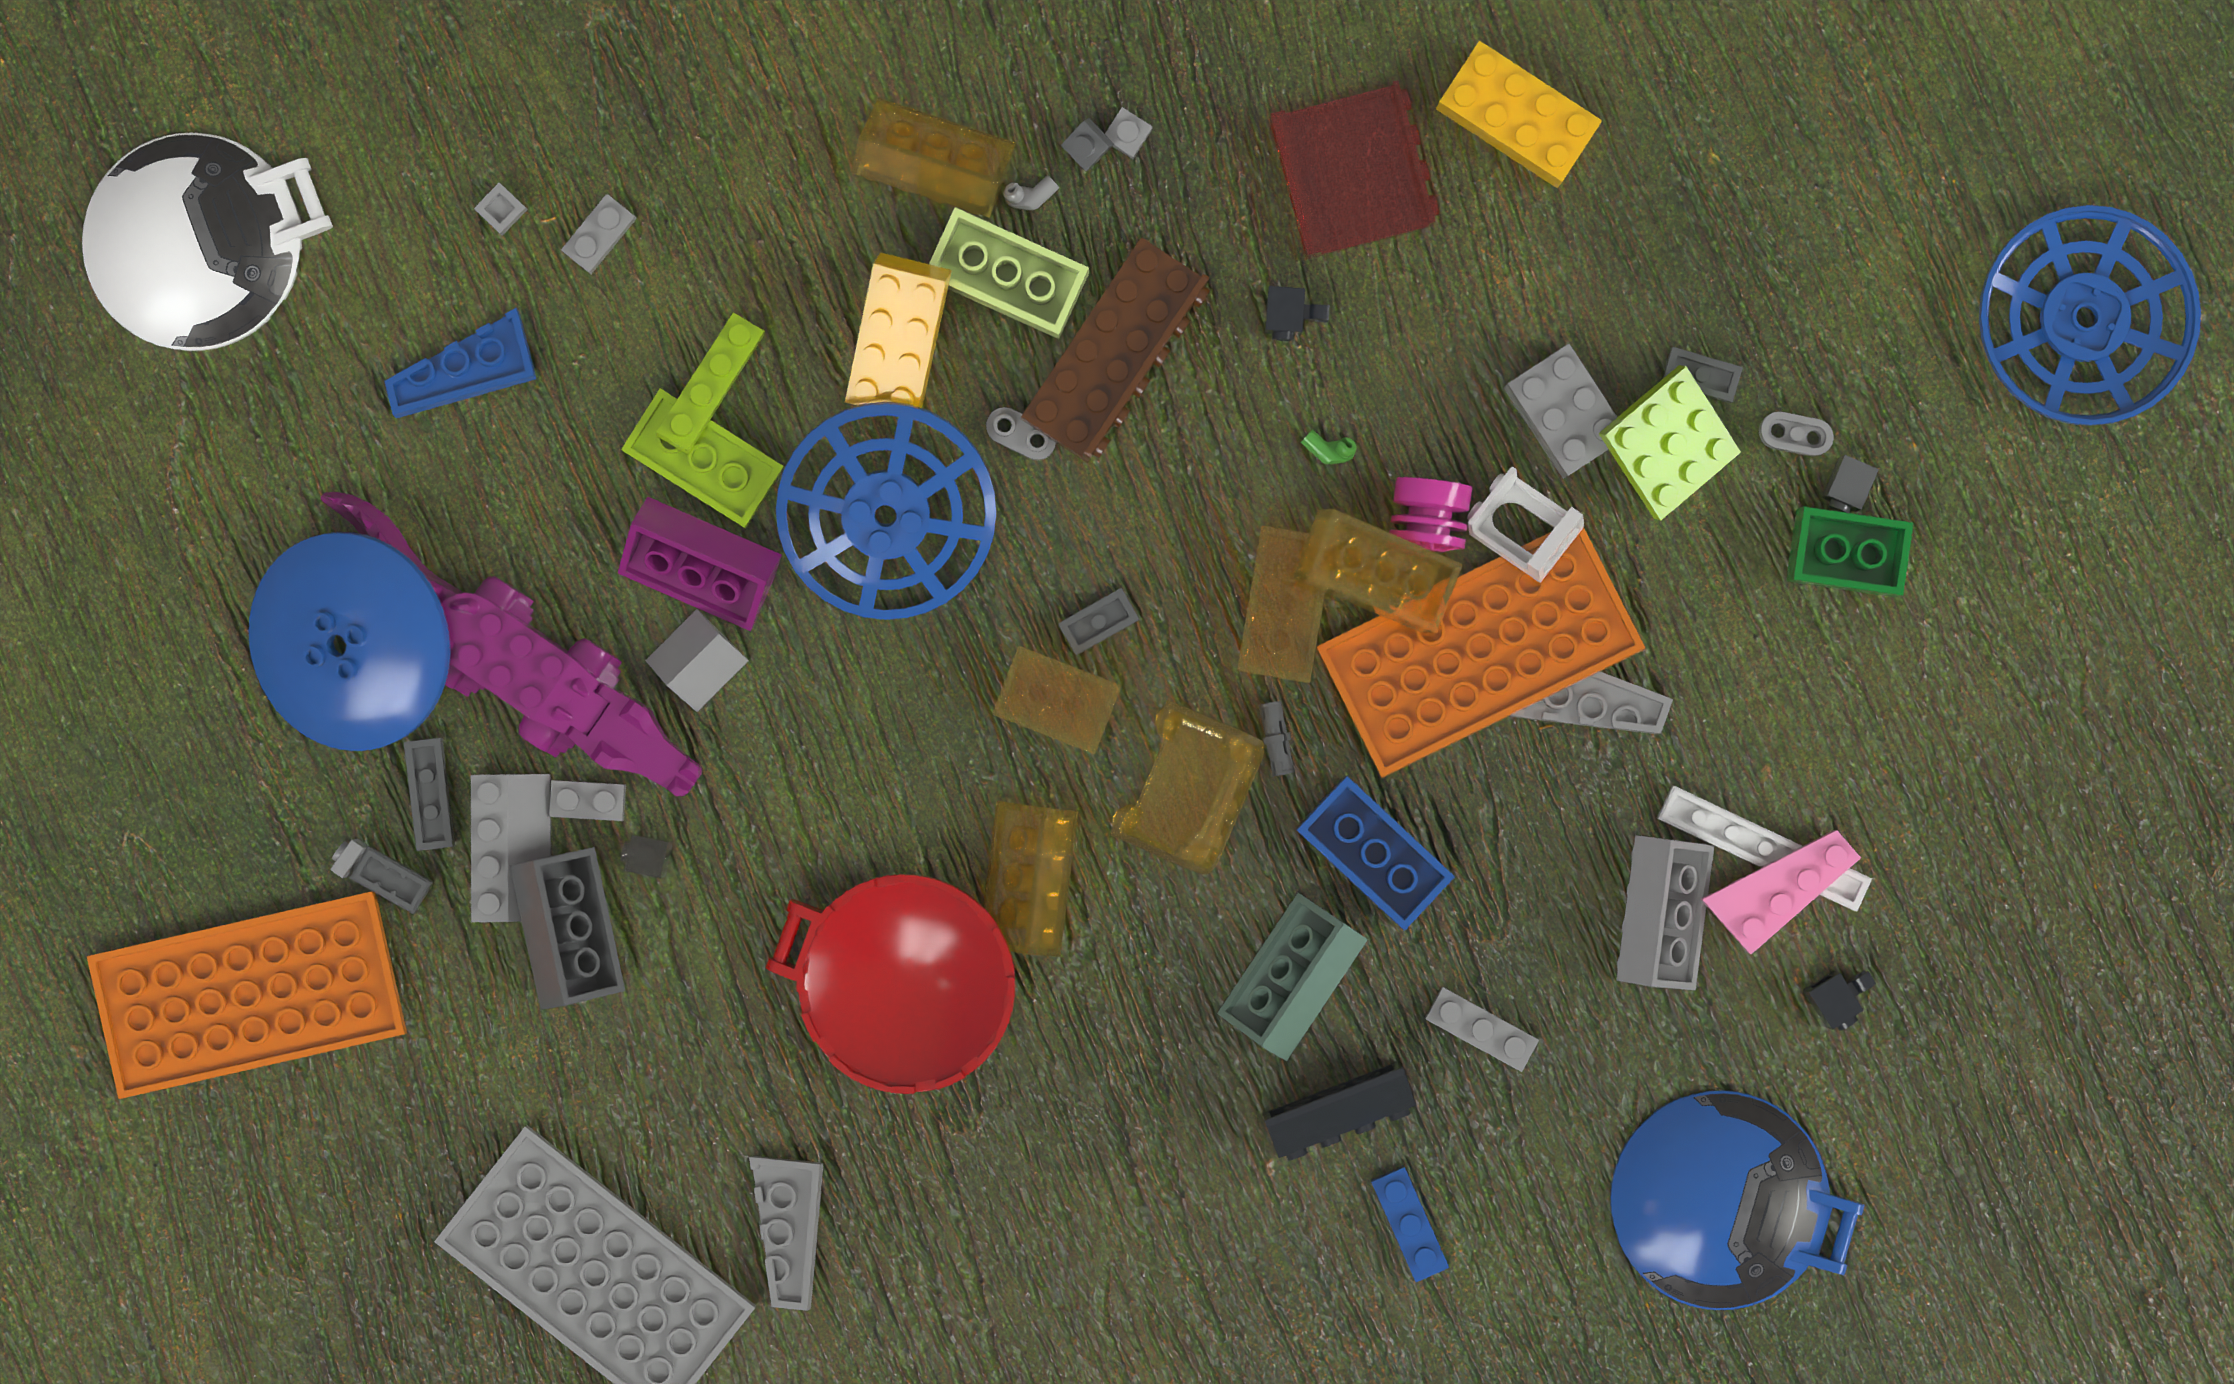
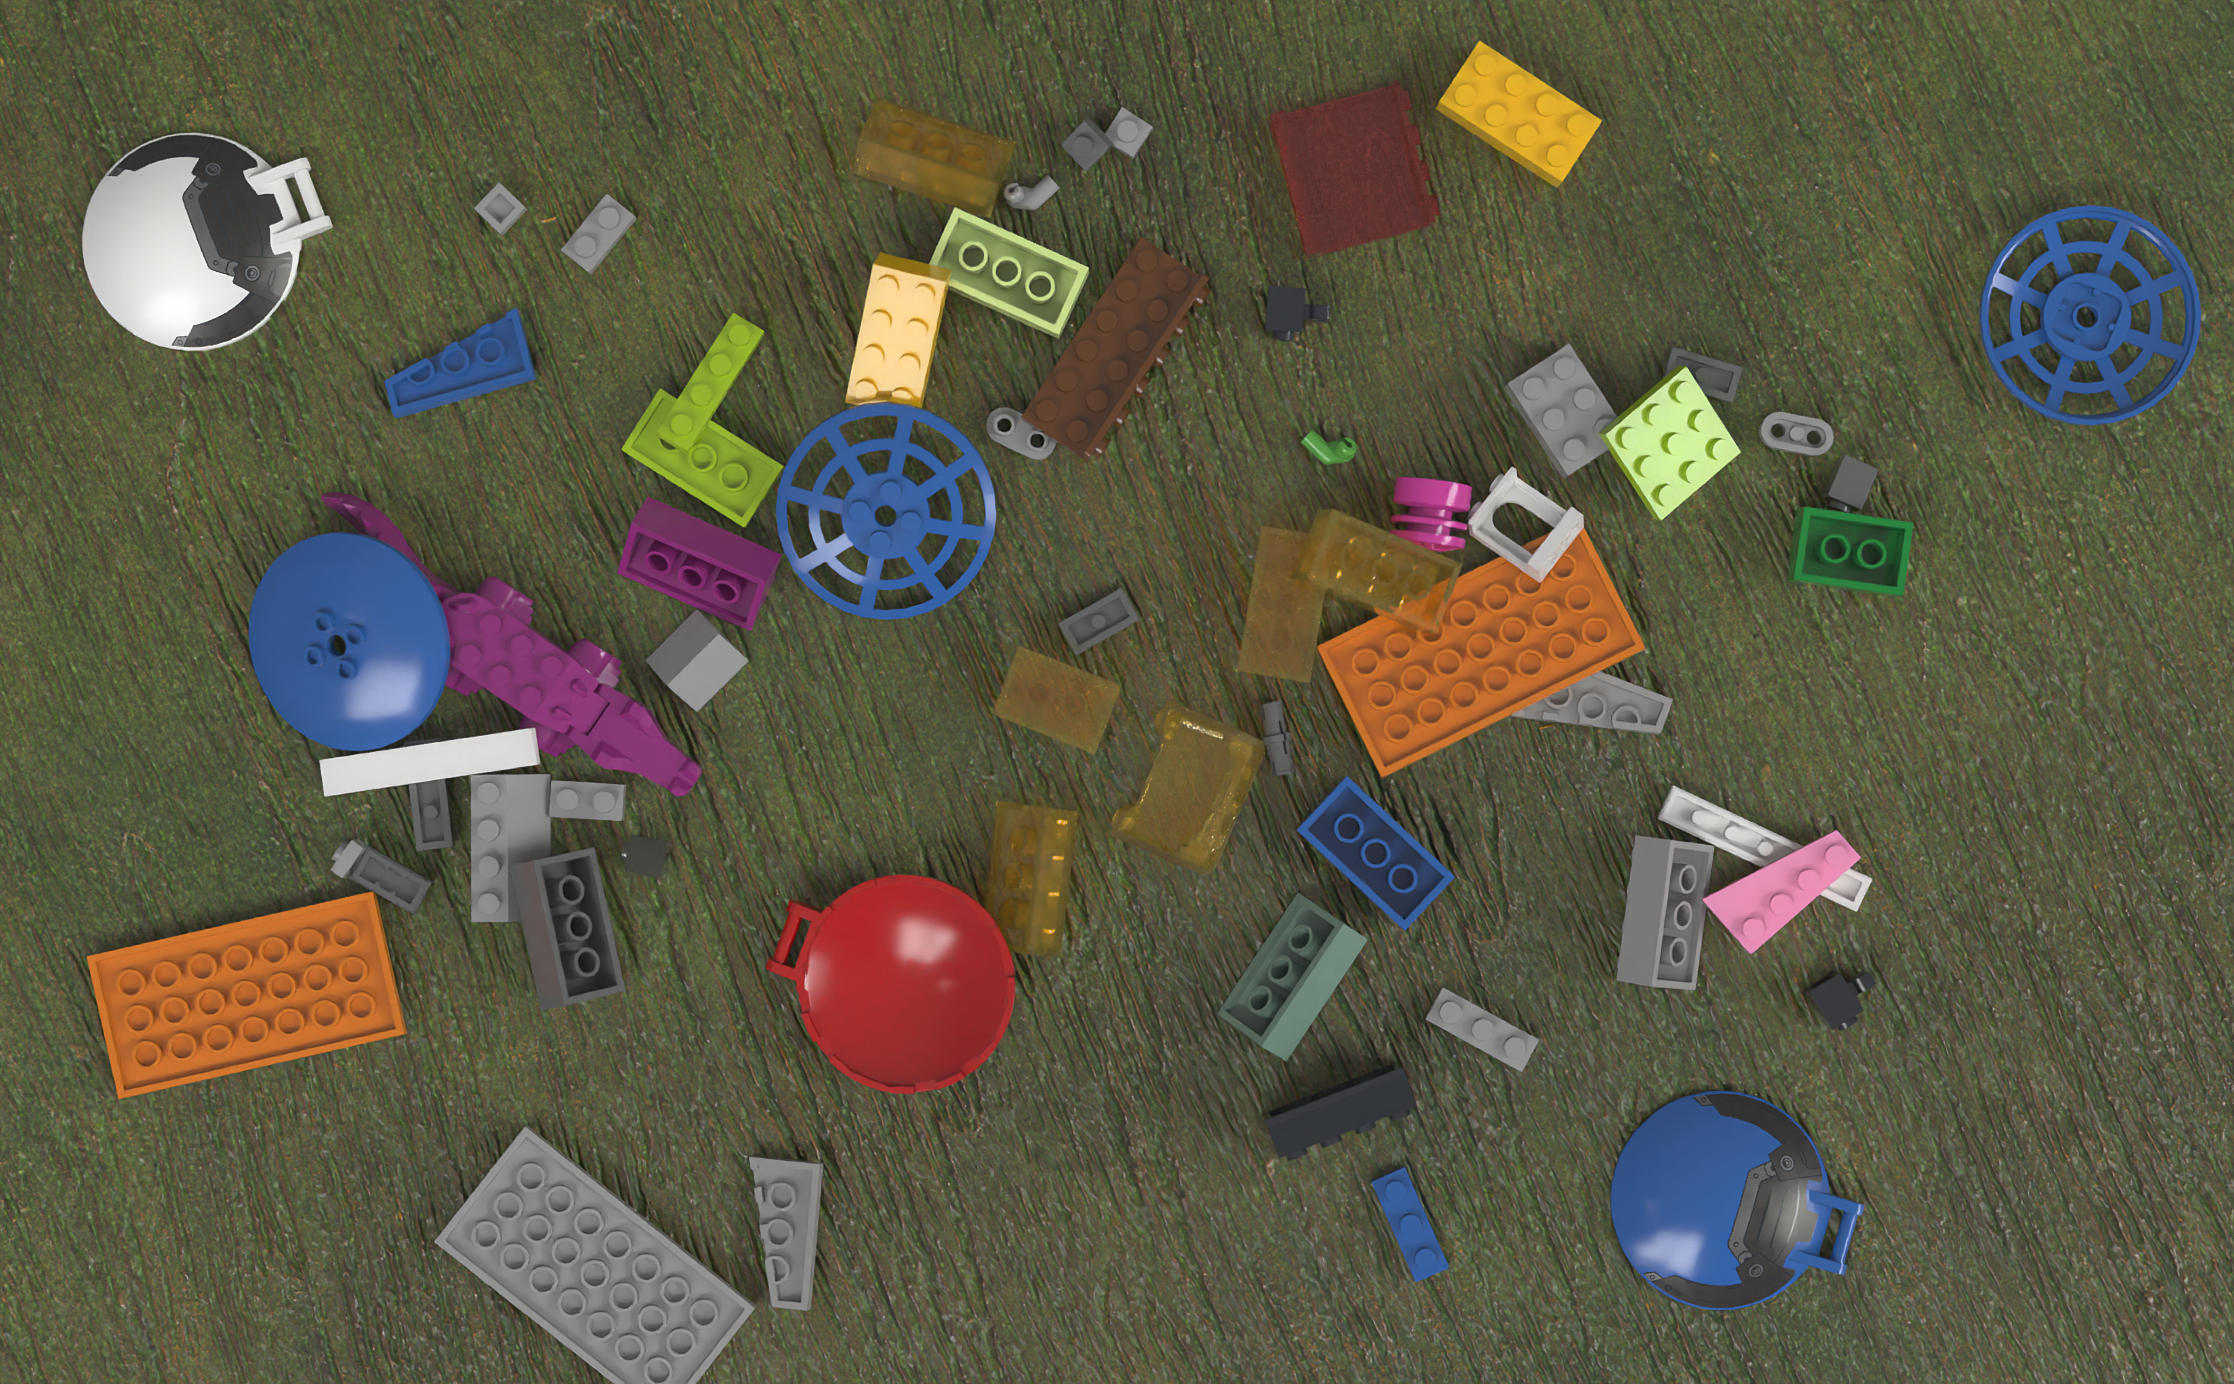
(429, 762): none -> white tile

